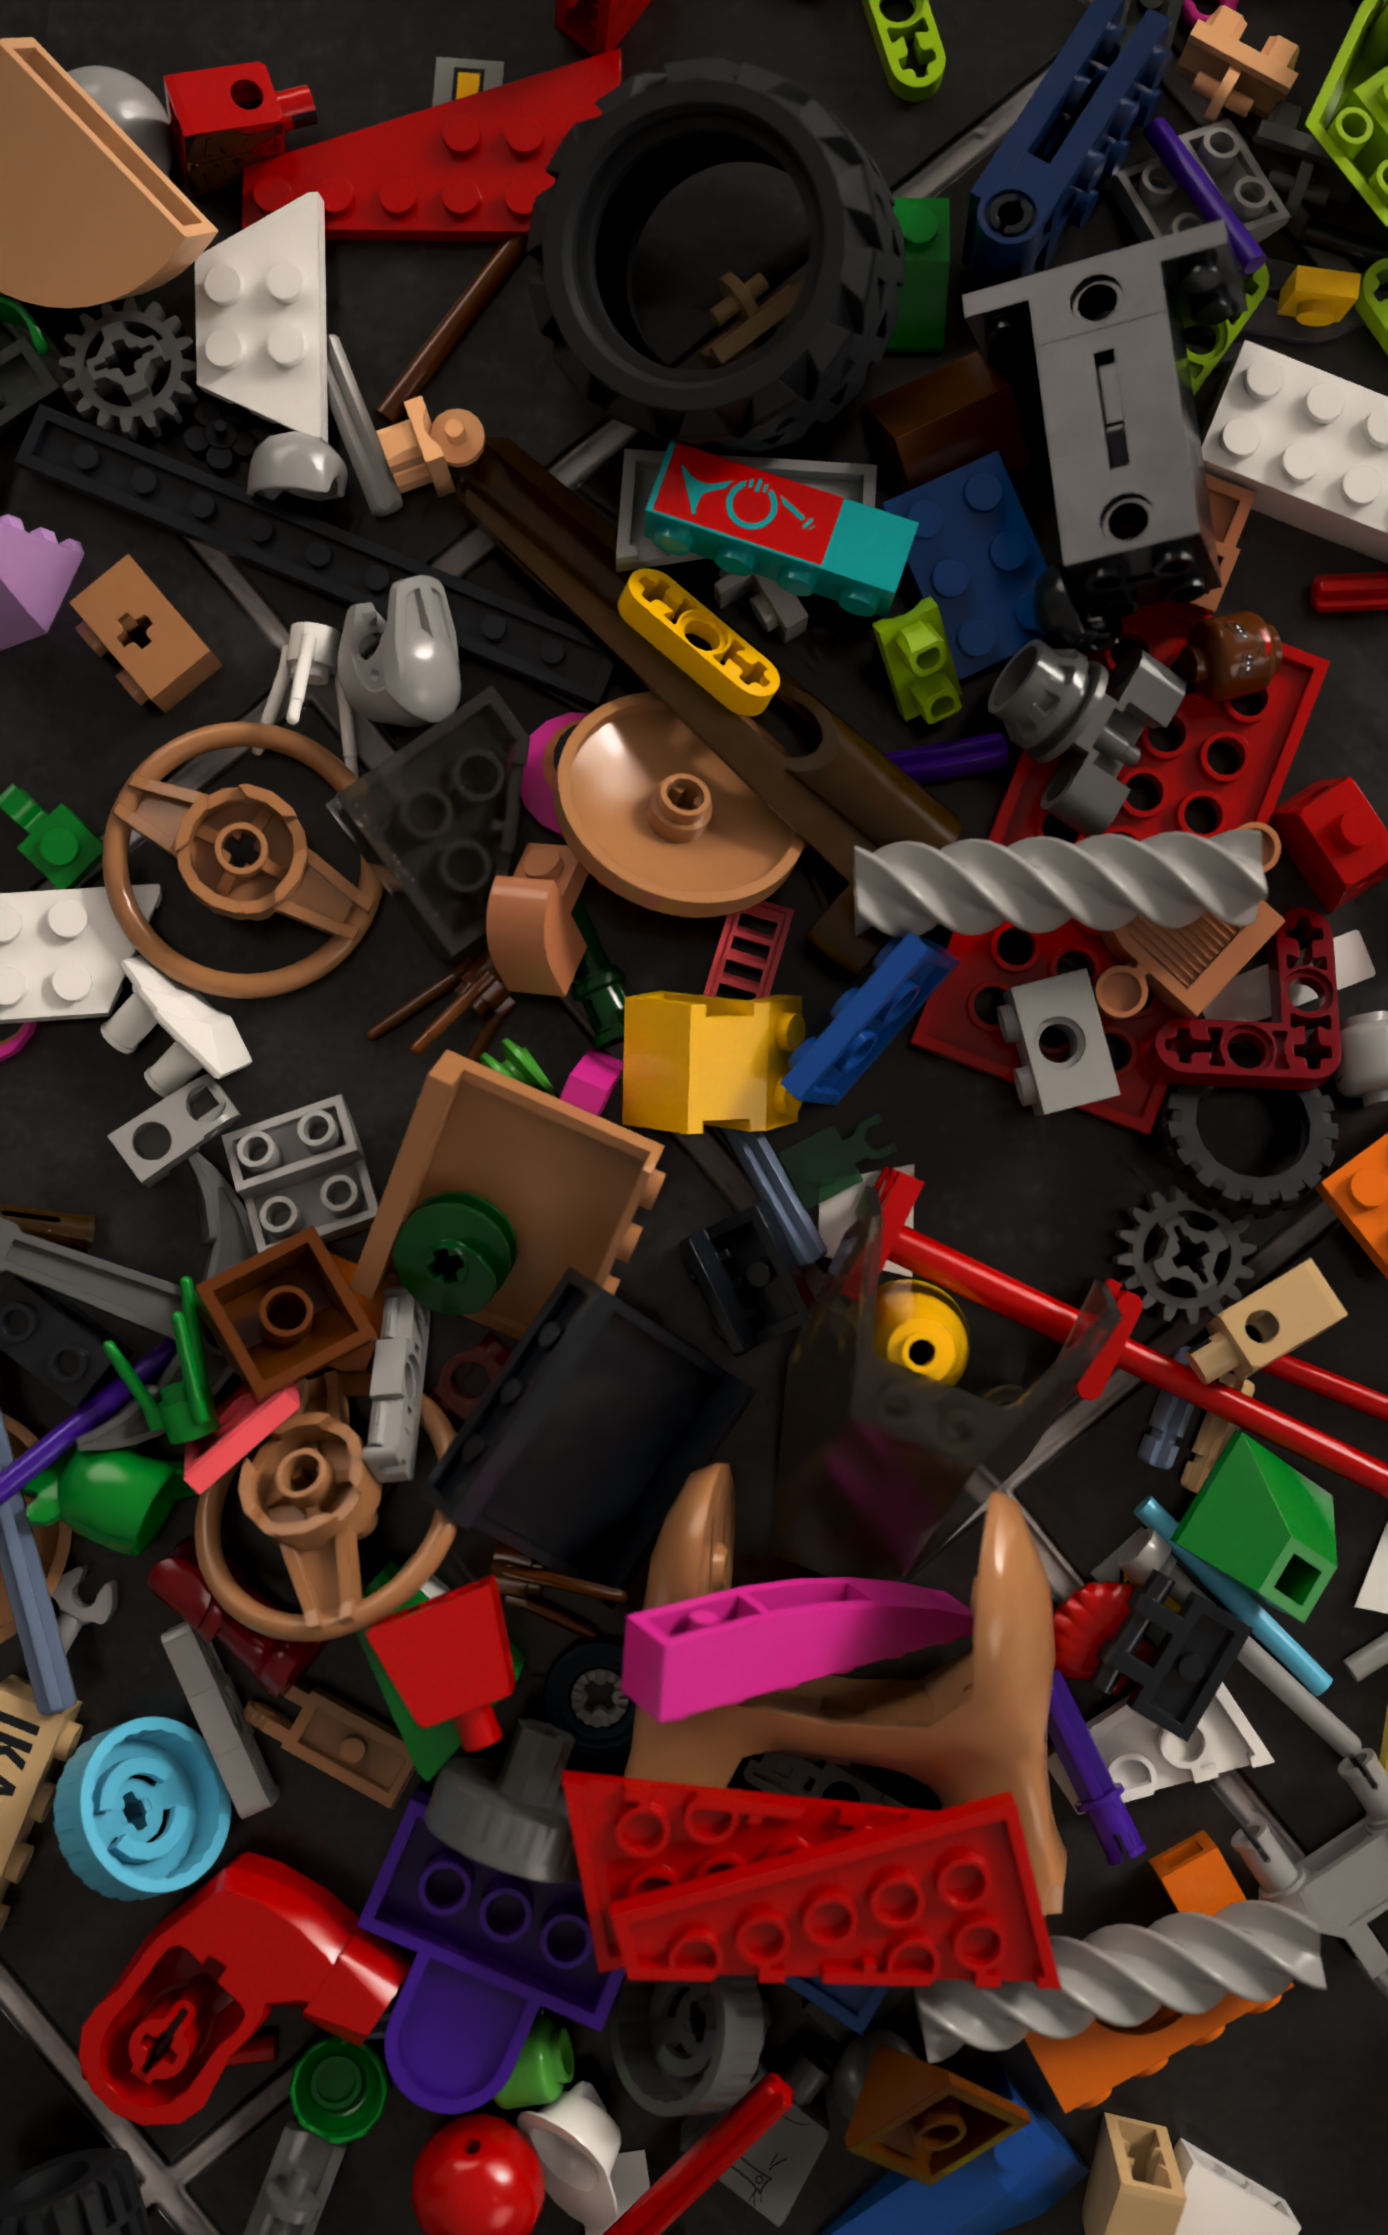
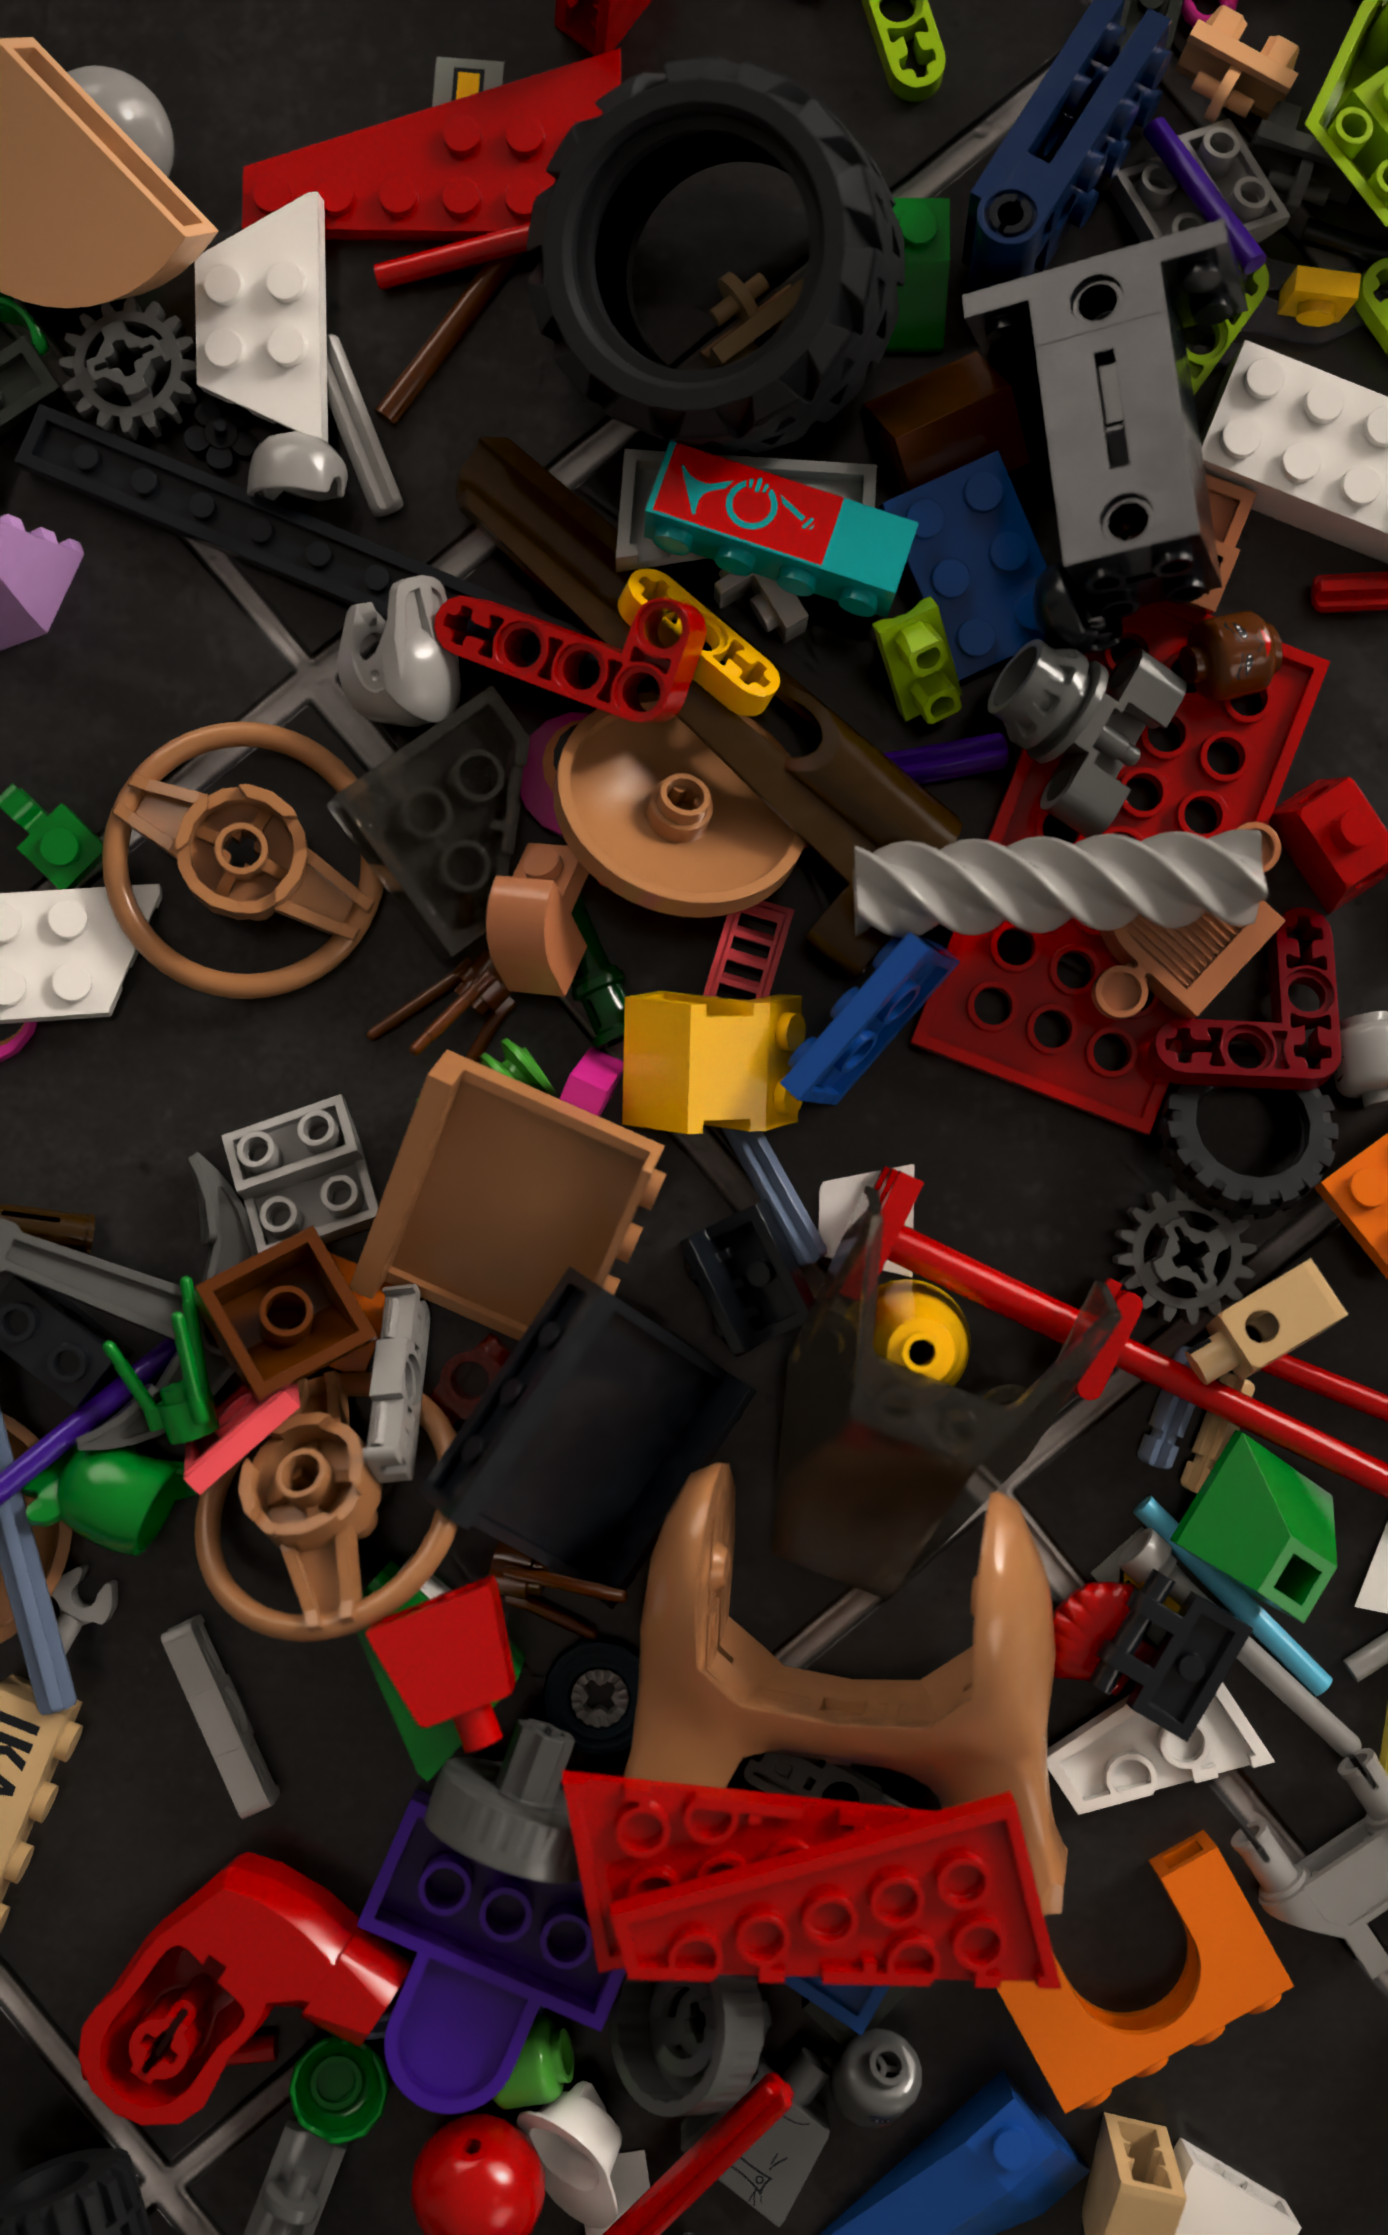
(109, 1818): medium azure piece -> none
(117, 609): medium nougat brick -> none
(174, 1129): light grey leg -> none
(183, 1589): dark red piece -> none
(200, 1031): white connector -> none
(230, 120): red torso -> none
(310, 660): white plant -> none
(339, 1741): medium nougat hinge -> none
(422, 449): light nougat hips -> none
(452, 257): none -> red bar
(455, 1252): dark green piece -> none
(564, 650): none -> red beam
(776, 1638): dark pink slope -> none
(827, 1165): clear green plate -> none
(926, 2118): reddish brown slope -> none
(1071, 1007): light grey brick -> none
(1090, 1777): dark purple axle -> none
(1129, 1974): light grey piece -> none
(1249, 993): white sticker -> none

